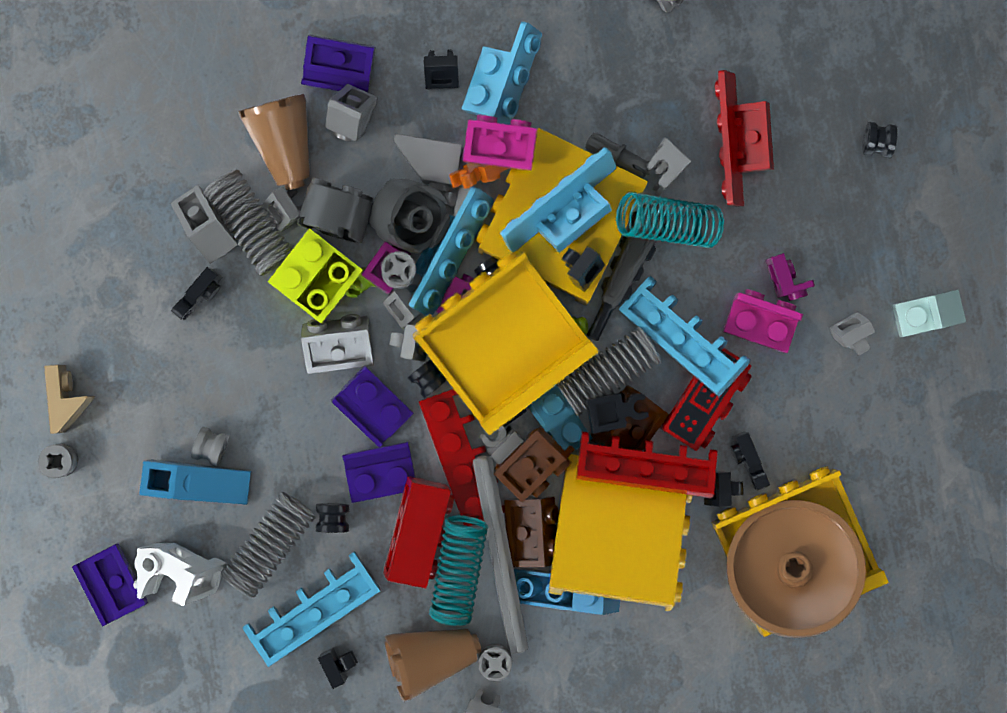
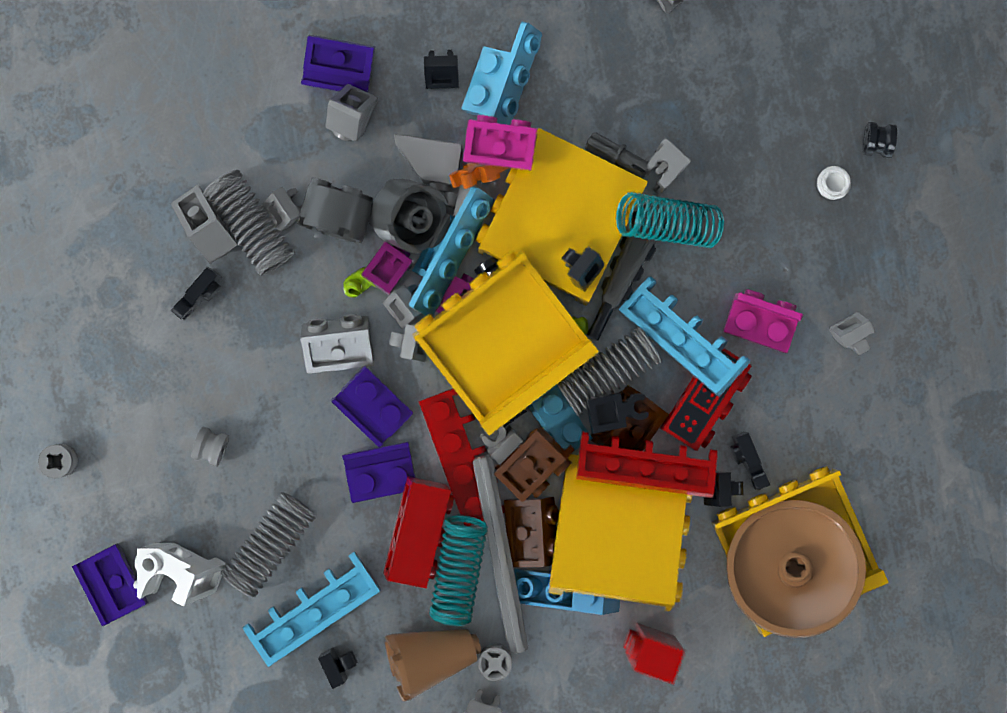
(62, 409): tan slope -> none
(194, 482): dark azure slope -> none
(281, 138): medium nougat cone -> none
(315, 276): neon yellow slope -> none
(332, 517): black wheel -> none
(396, 265): light grey wheel -> none
(427, 378): black wheel -> none
(566, 209): medium azure bracket -> none
(653, 652): none -> red brick
(744, 136): red bracket -> none
(782, 276): magenta bracket -> none
(833, 183): none -> white plate
(929, 313): light aqua slope -> none

